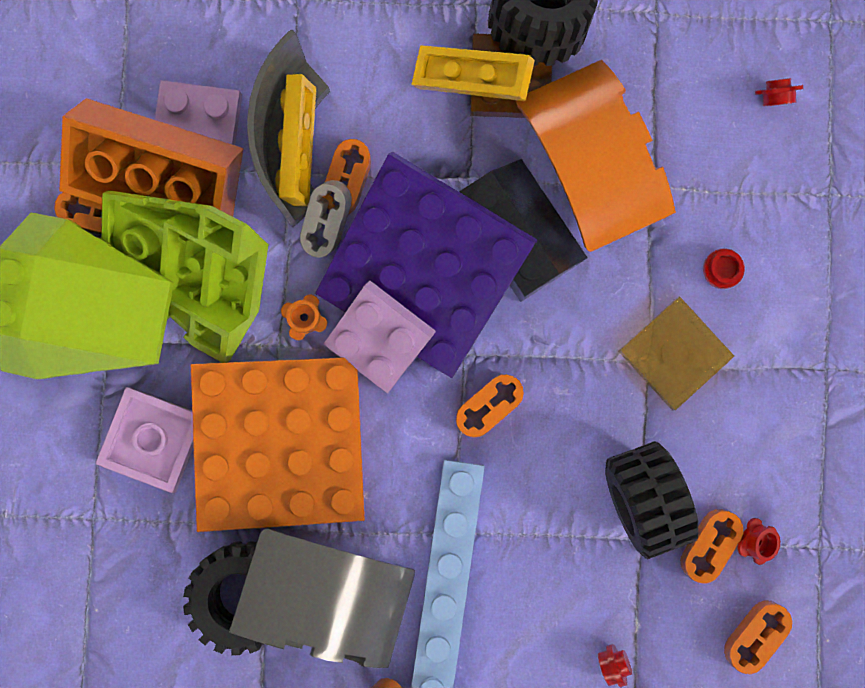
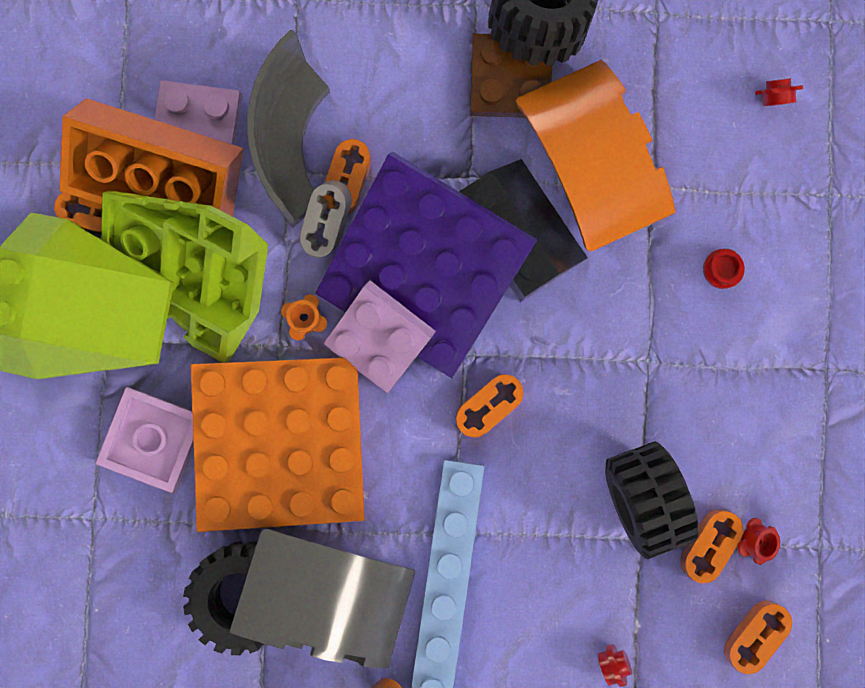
(296, 140): yellow plate -> none
(473, 72): yellow plate -> none
(676, 353): clear yellow tile -> none

